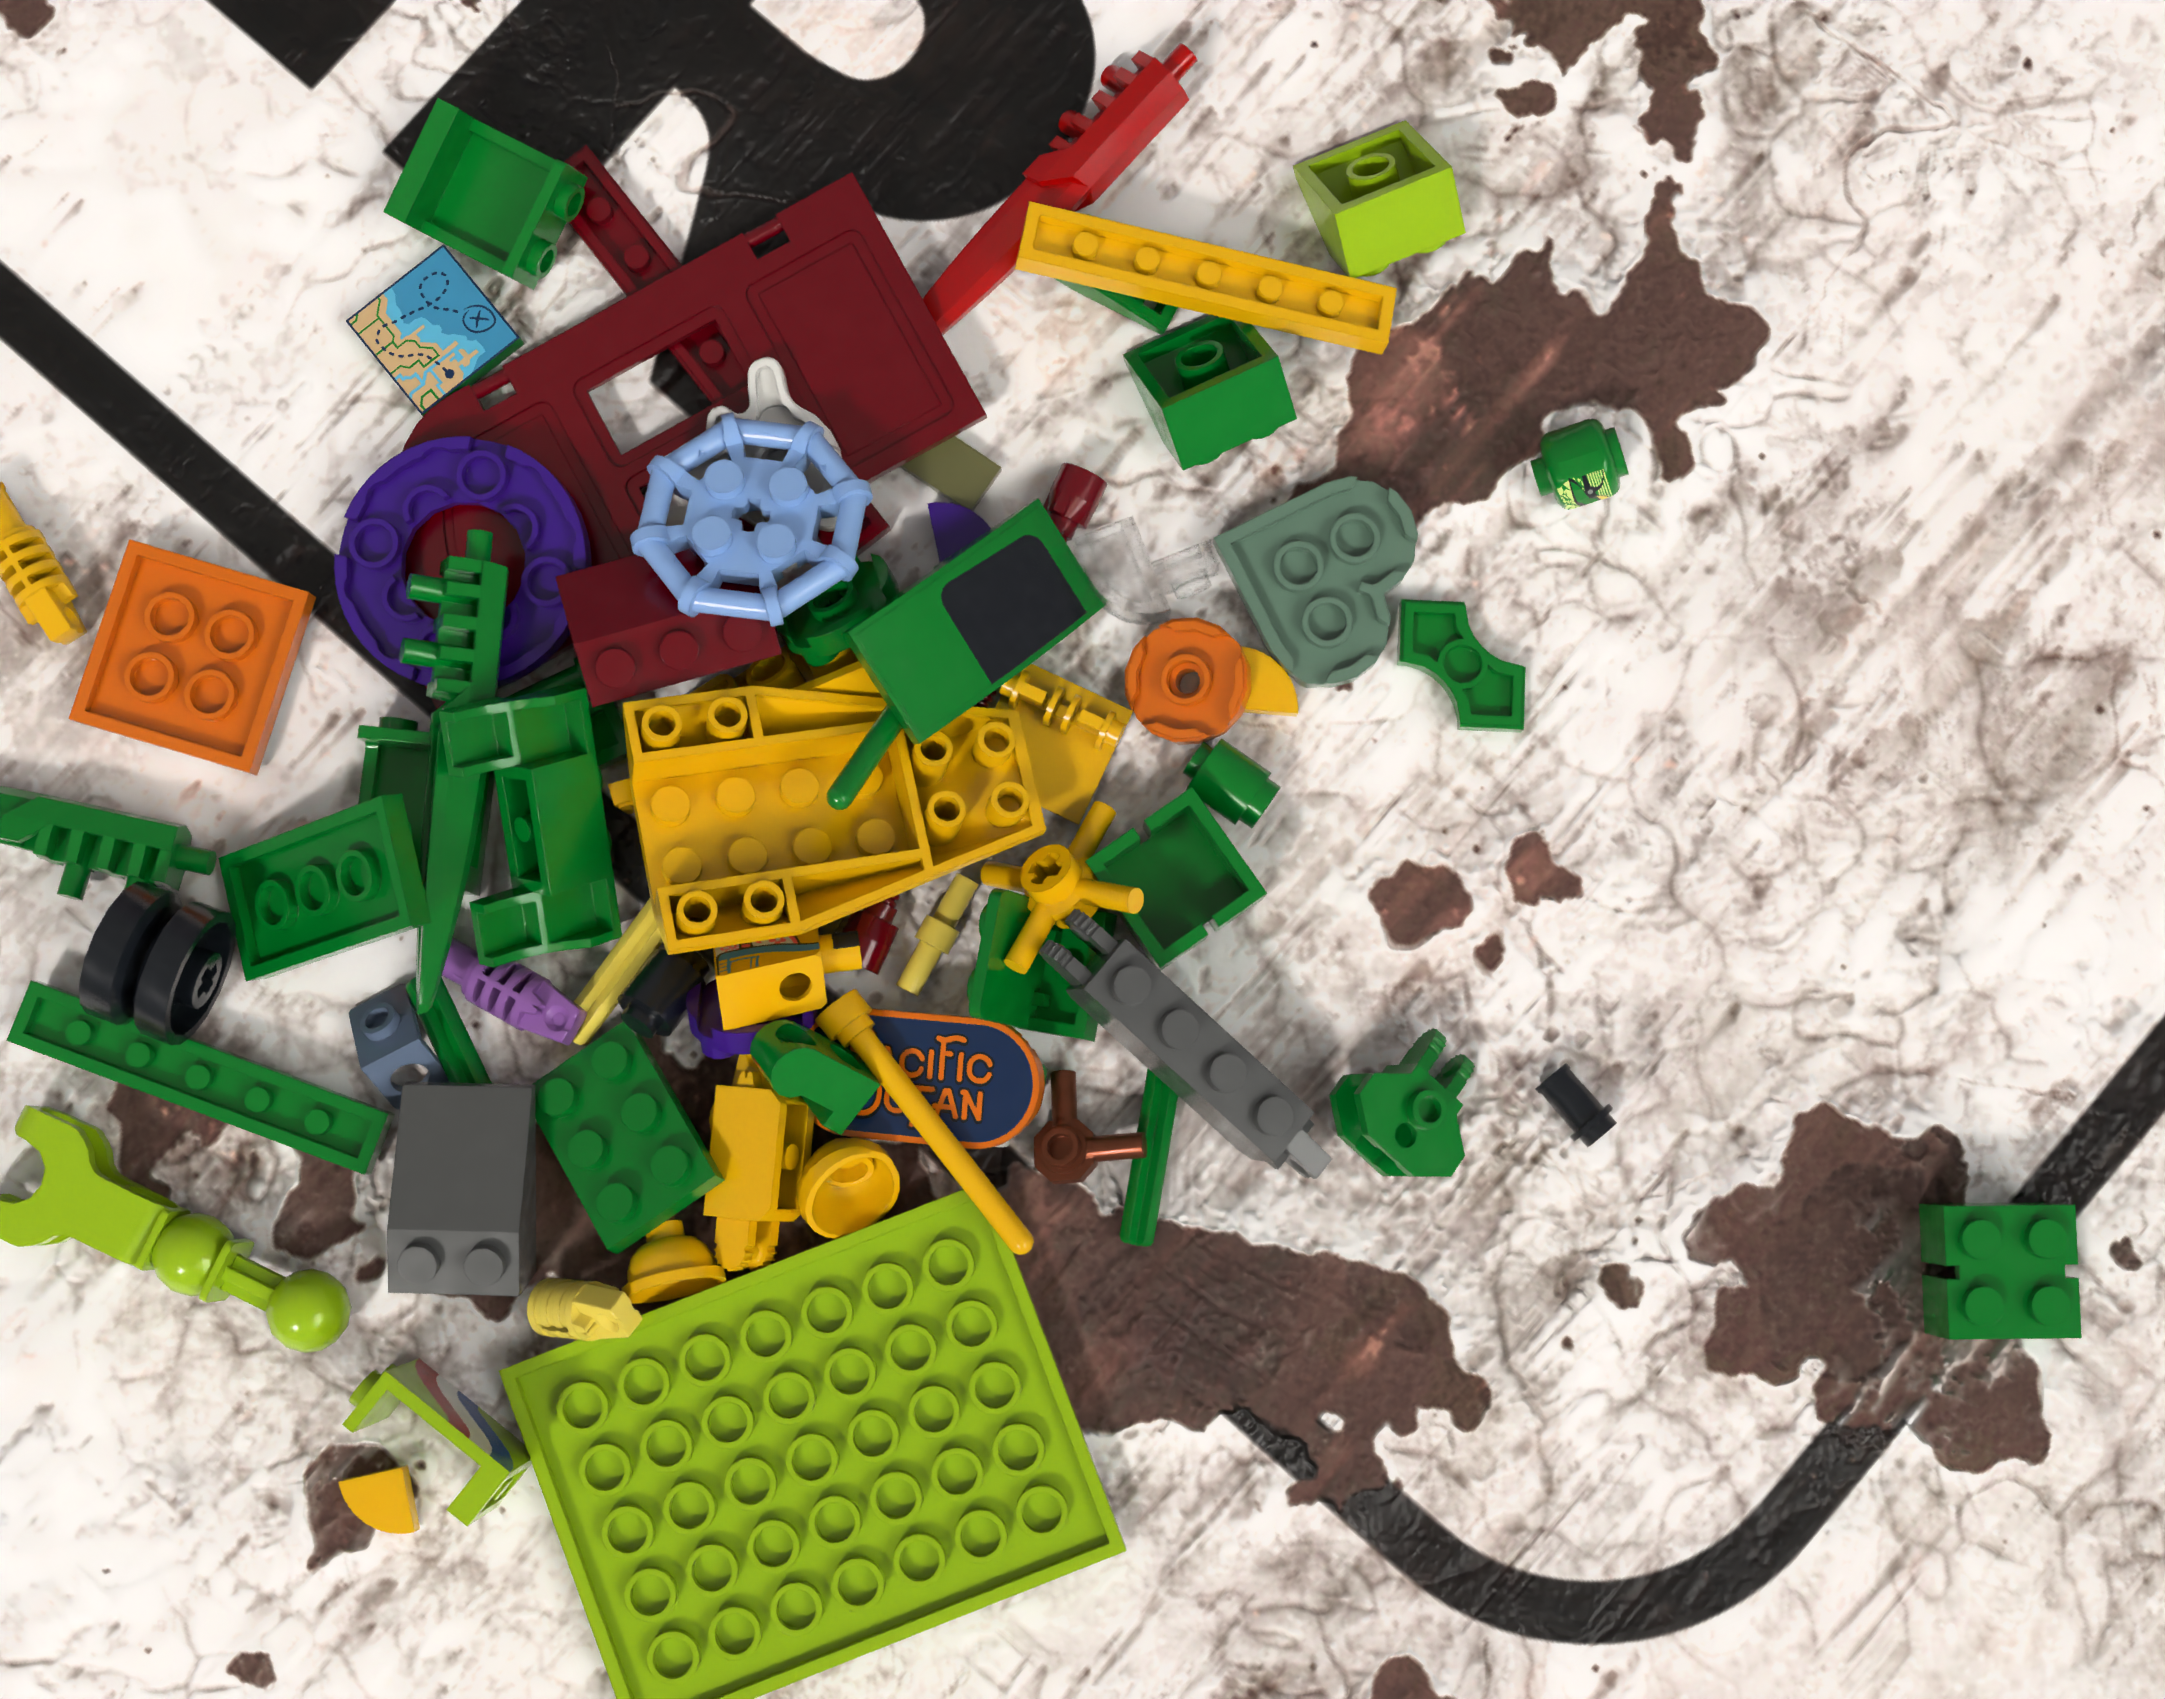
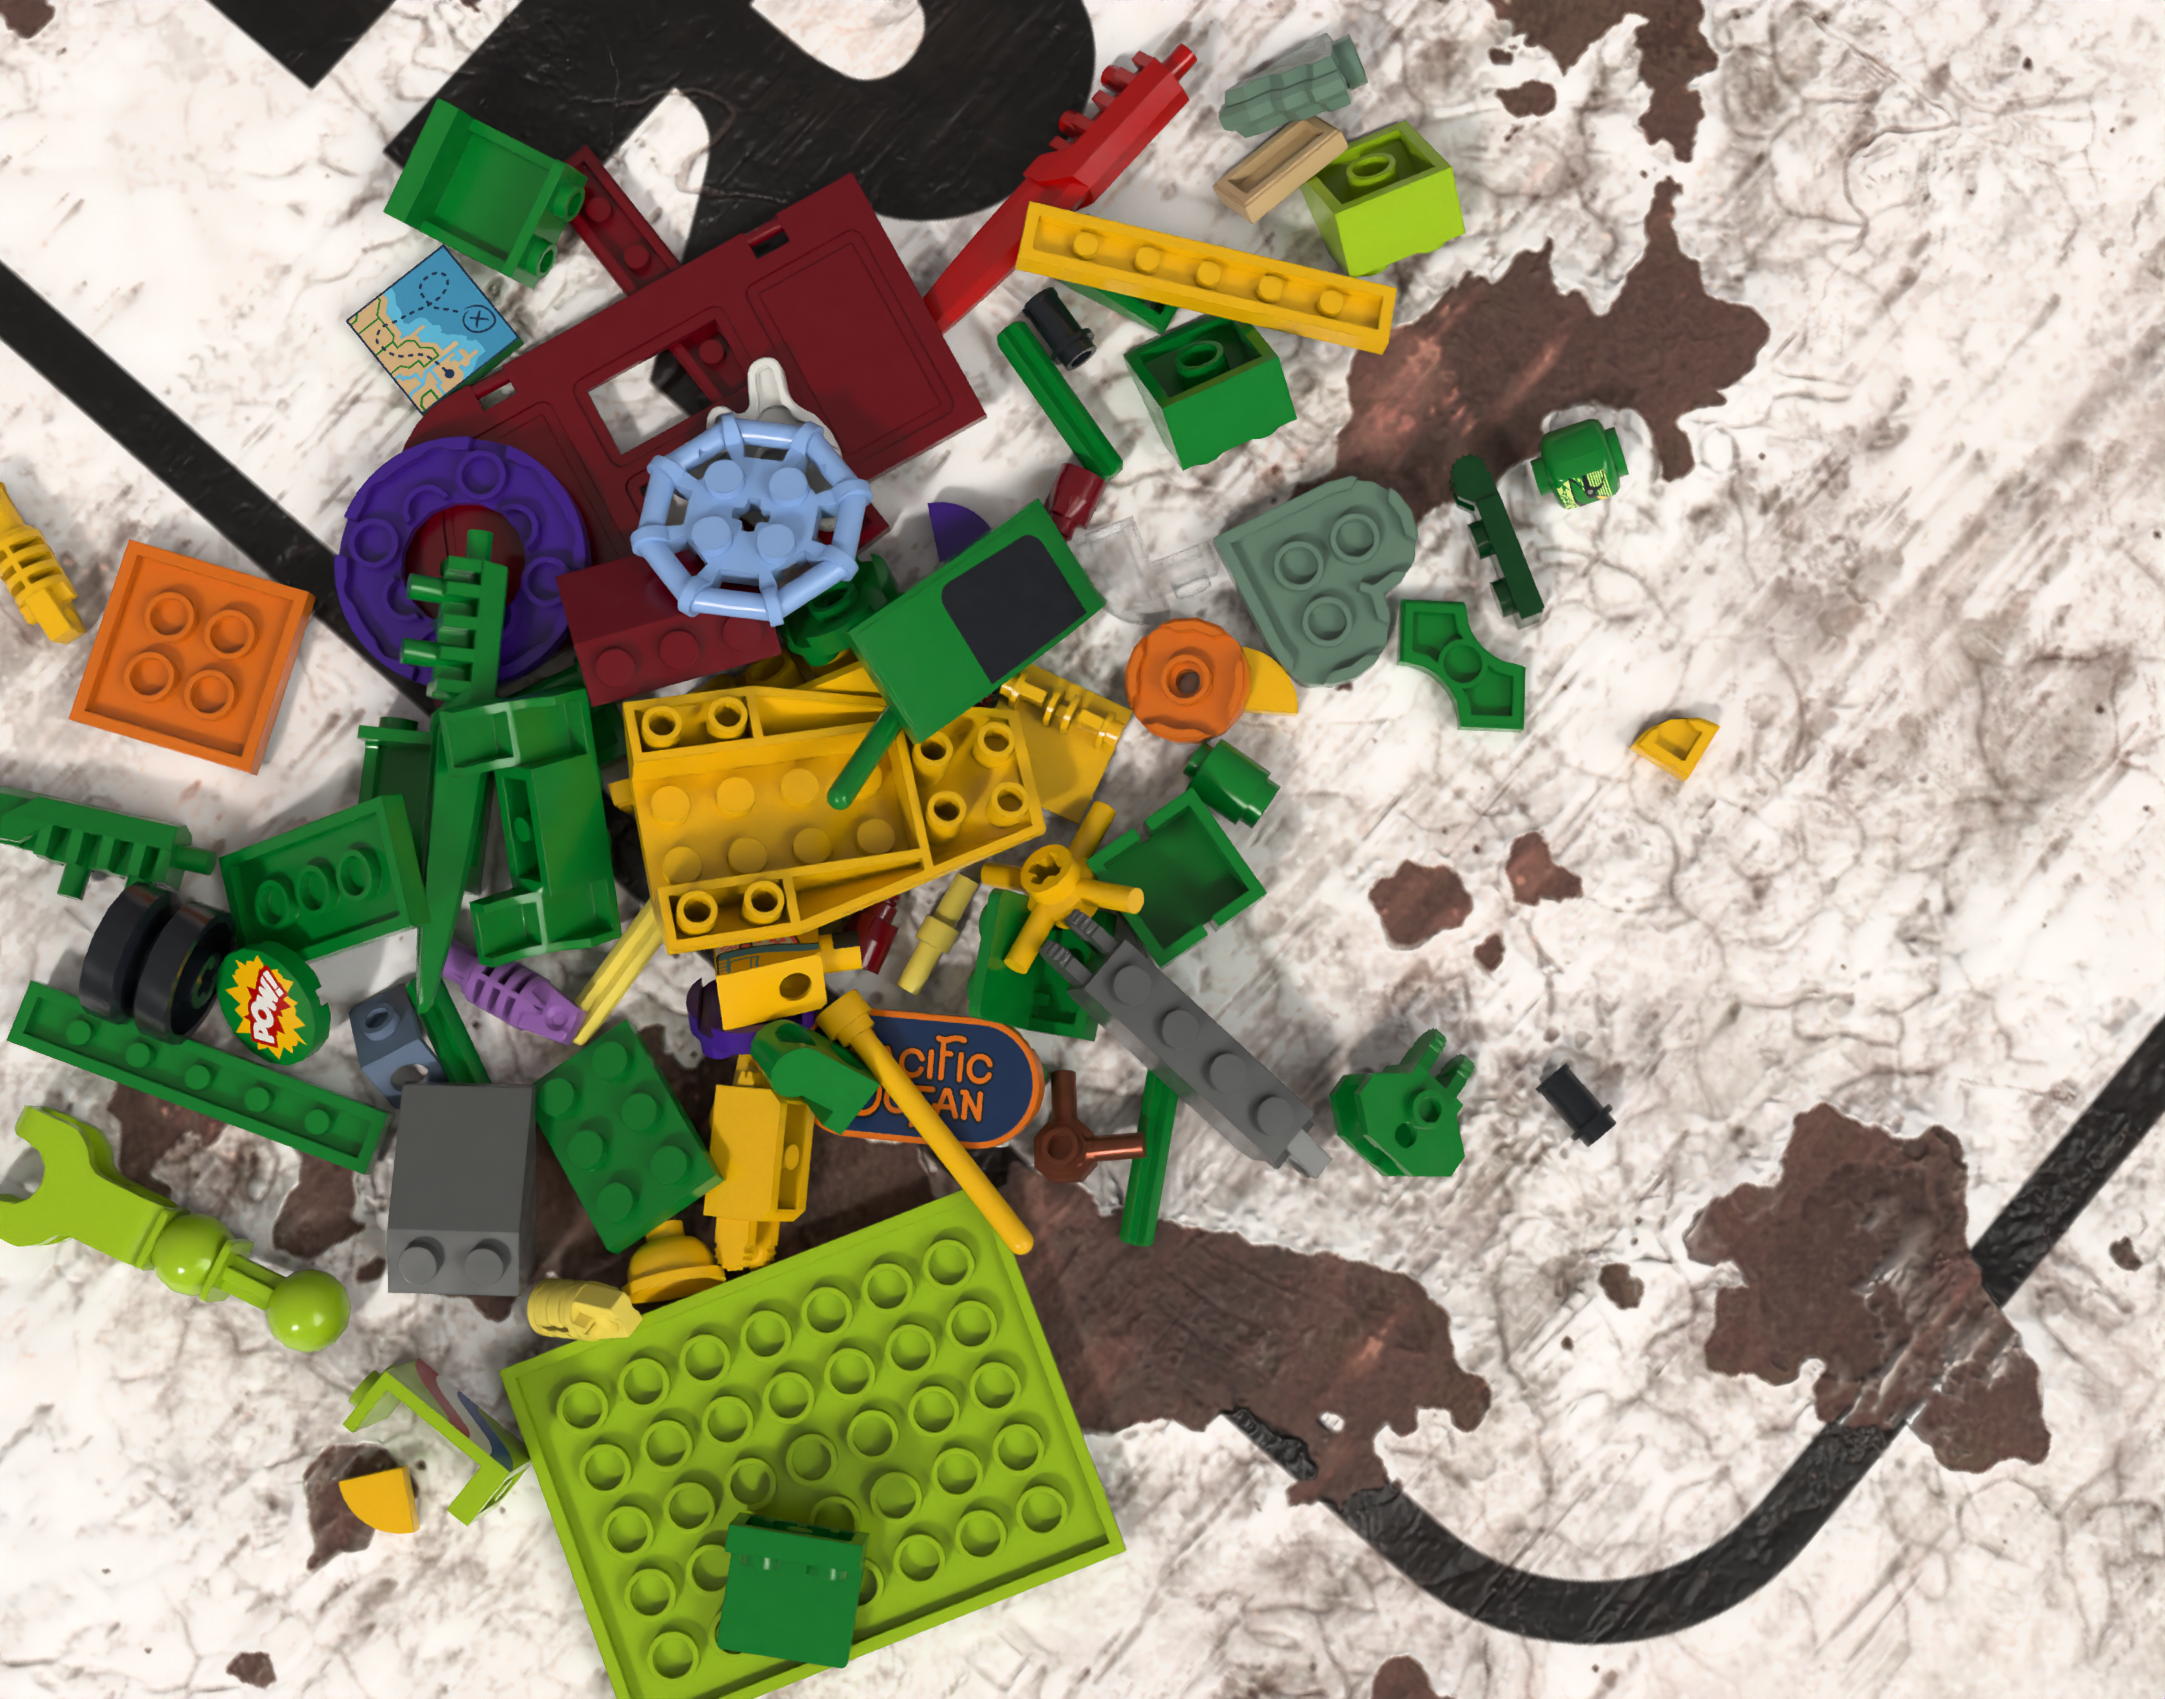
(273, 1002): none -> tile
(658, 992): black brick -> none
(792, 1589): none -> green bracket
(847, 1186): yellow piece -> none
(955, 472): olive piece -> none
(1059, 401): none -> green axle
(1060, 330): none -> black pin
(1279, 167): none -> tan tile
(1295, 87): none -> sand green rock
(1495, 538): none -> dark green hinge
(1676, 744): none -> yellow tile
(2005, 1270): green piece -> none

